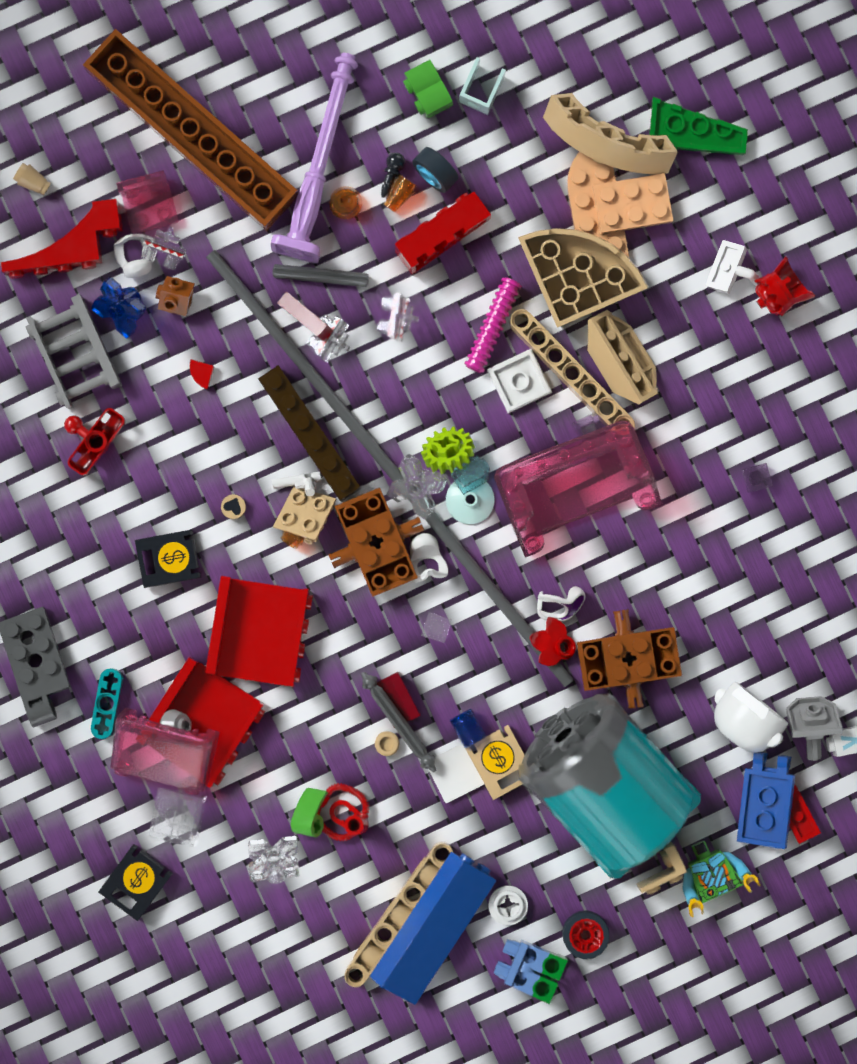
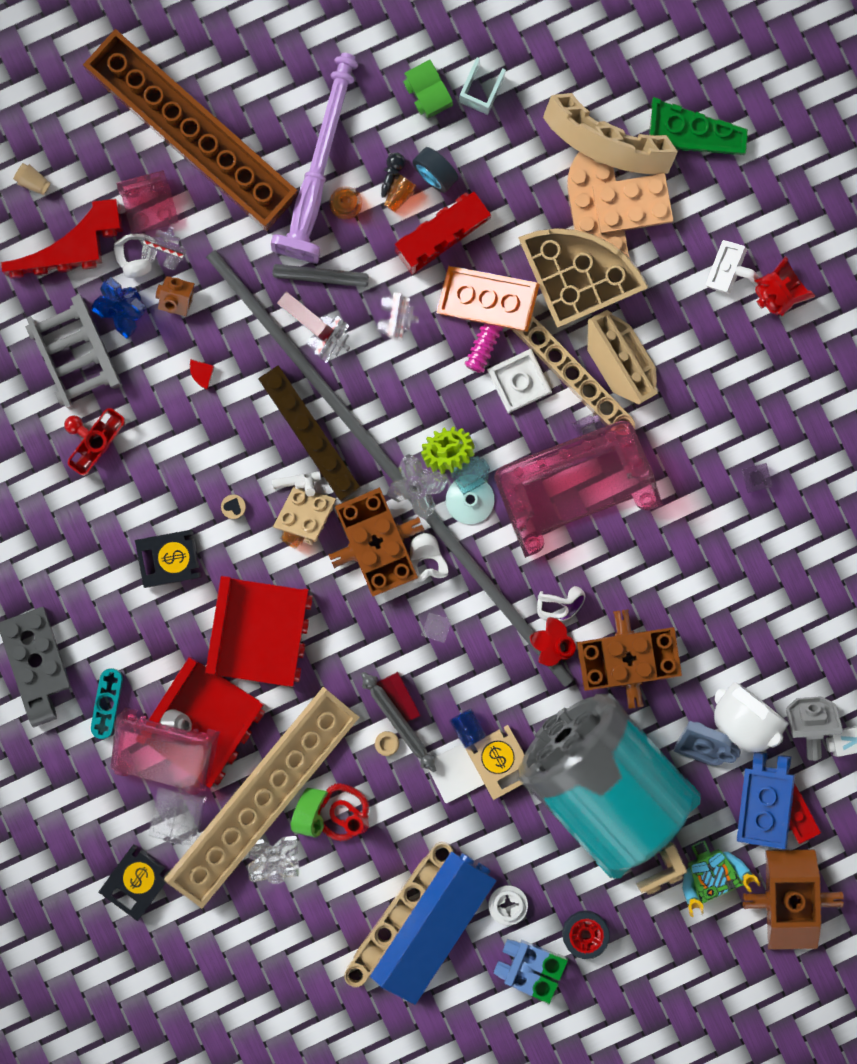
(261, 798): none -> tan plate
(488, 298): none -> tile
(706, 745): none -> sand blue plate
(789, 875): none -> dark orange slope

